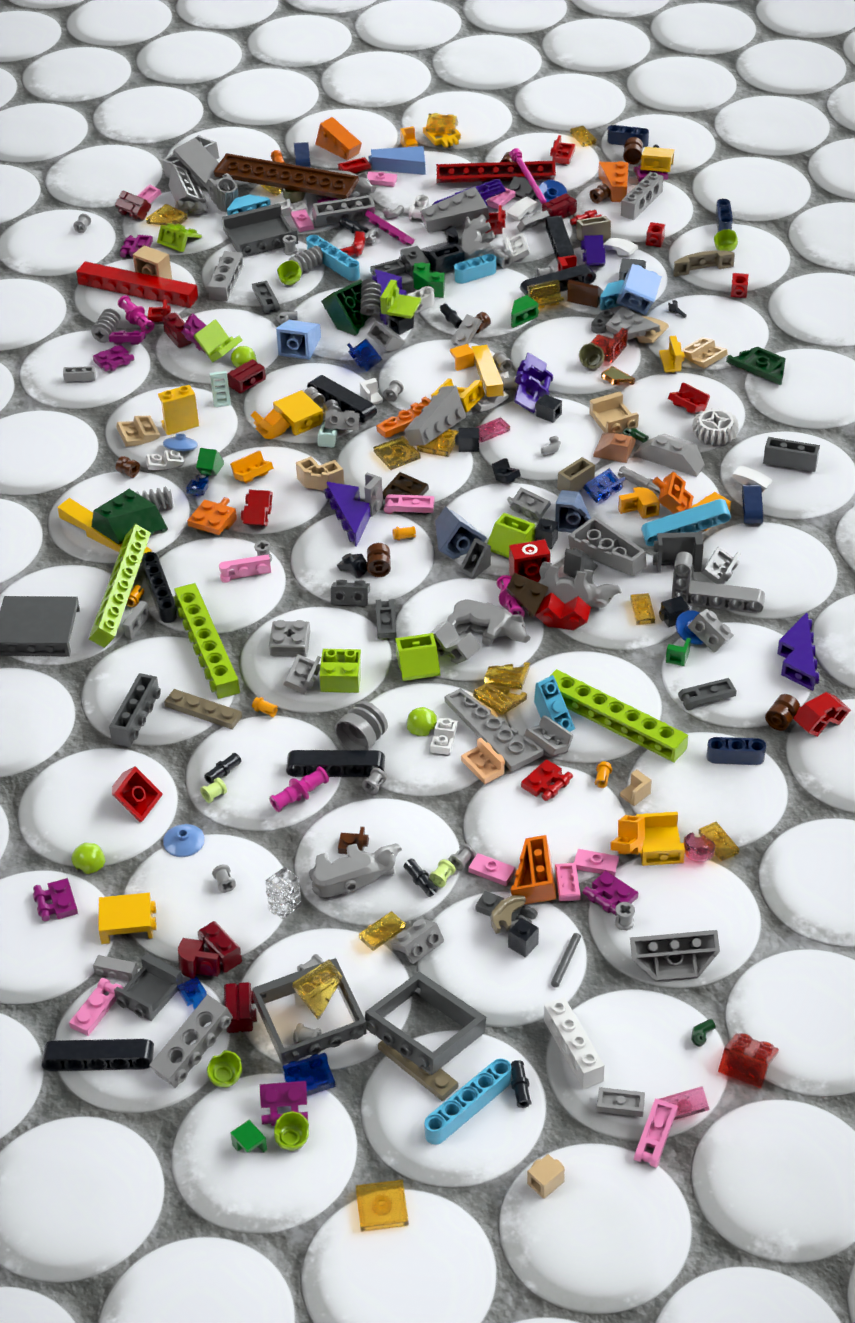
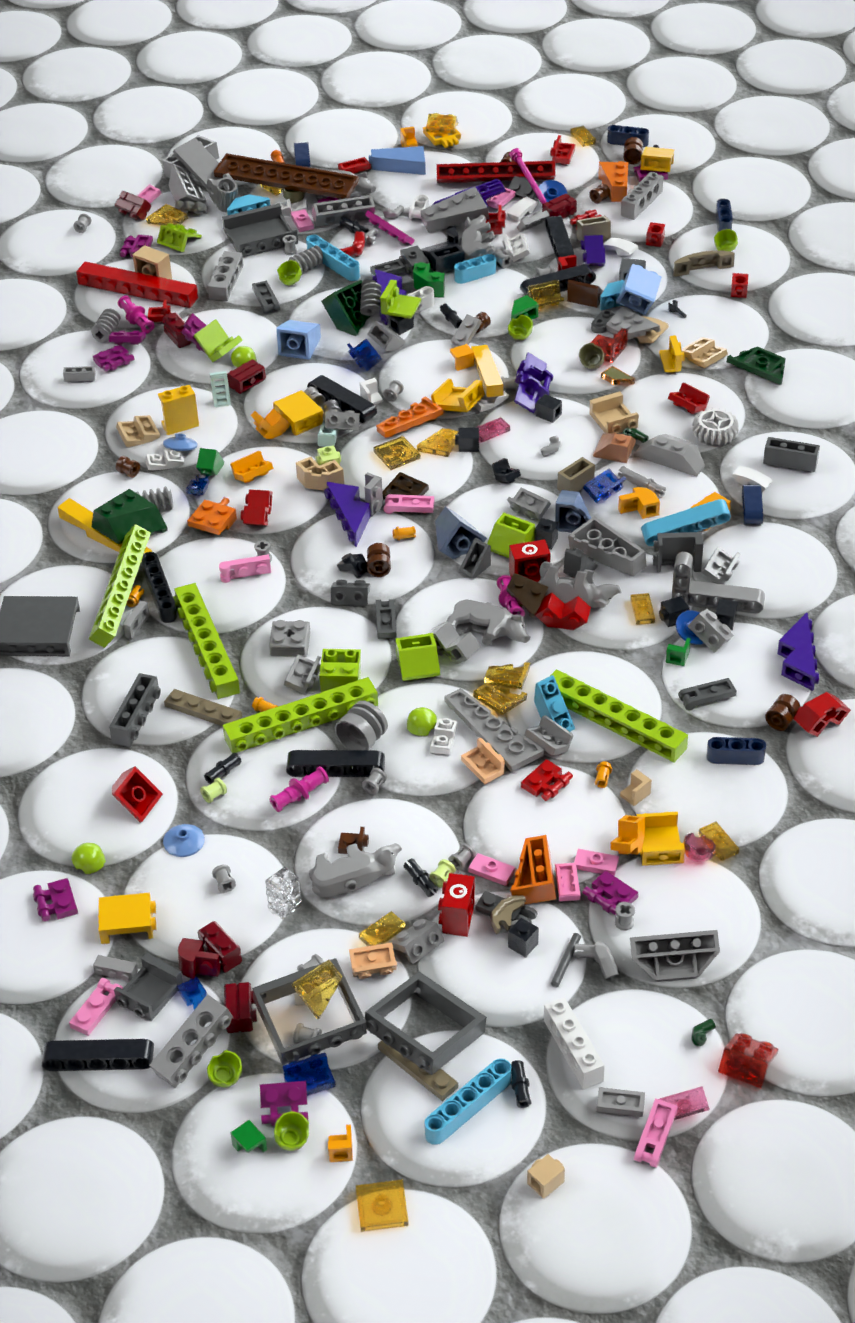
(285, 316): light grey arm -> none
(297, 715): none -> lime brick
(327, 454): none -> yellowish green brick
(337, 139): orange wedge -> none
(340, 1146): none -> light orange panel
(372, 960): none -> light nougat bracket
(382, 178): bright pink plate -> none
(437, 417): light grey wedge -> none
(457, 904): none -> red brick
(502, 361): light grey bush -> none
(520, 328): none -> lime hair
(602, 956): none -> light grey arm
(673, 493): orange plate -> none
(727, 612): none -> black brick

